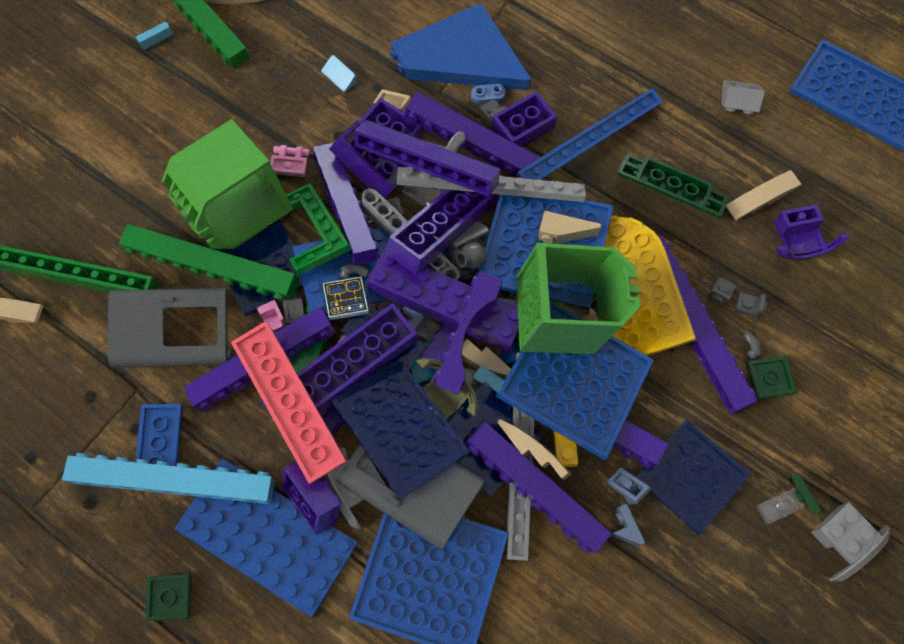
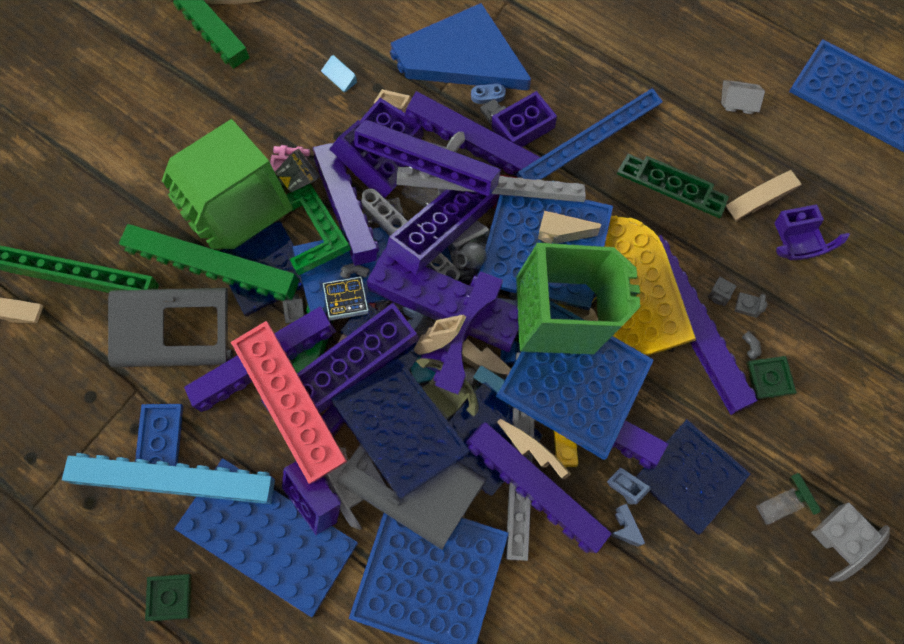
(154, 35): medium azure slope -> none
(271, 313): bright pink panel -> none
(296, 171): none -> dark grey torso
(440, 334): none -> tan slope

